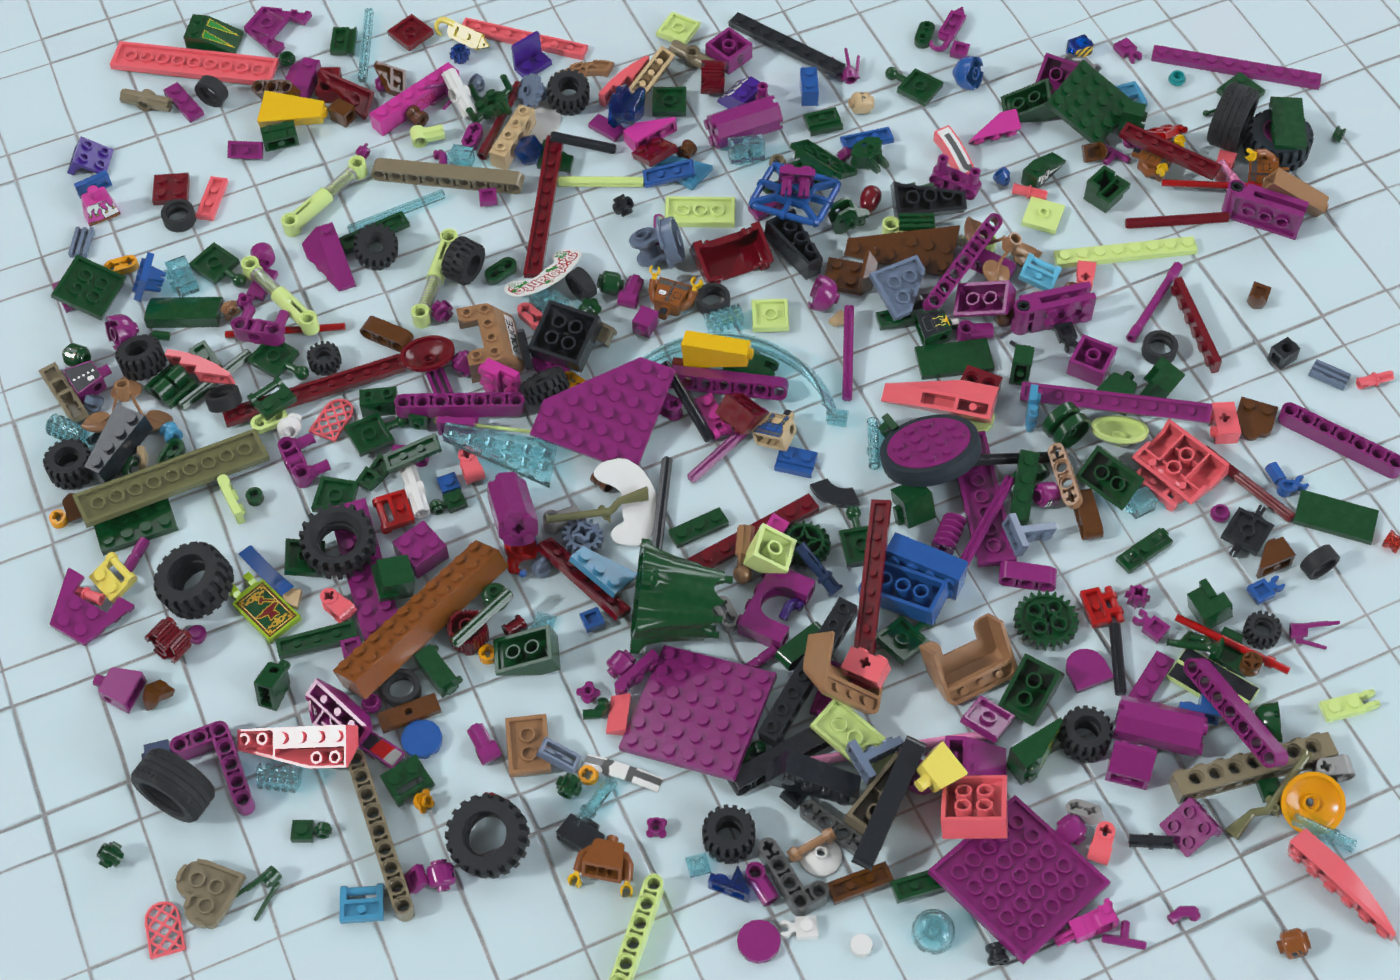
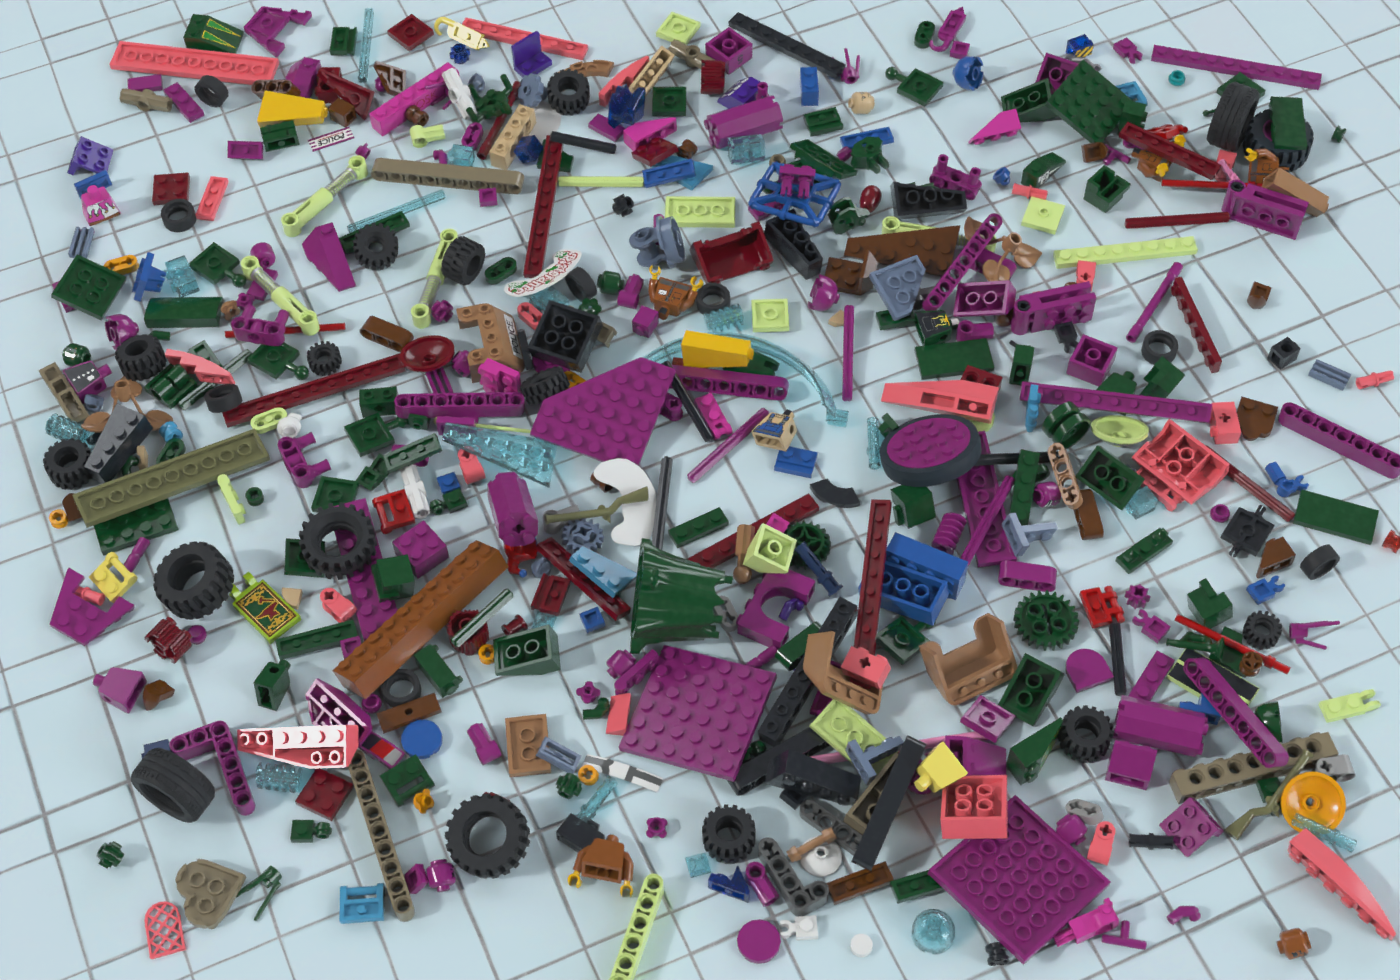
(151, 82): none -> magenta tile
(265, 570): blue sticker -> none
(275, 402): dark green plate -> none
(287, 58): dark green plate -> none
(324, 411): coral window -> none
(324, 794): none -> dark red plate
(330, 139): none -> sticker
(492, 591): dark green head -> none
(550, 594): none -> dark red plate
(740, 412): dark red slope -> none
(853, 539): dark green plate -> none
(916, 221): dark green tile -> none
(952, 147): slope -> none
(1036, 276): medium azure plate -> none

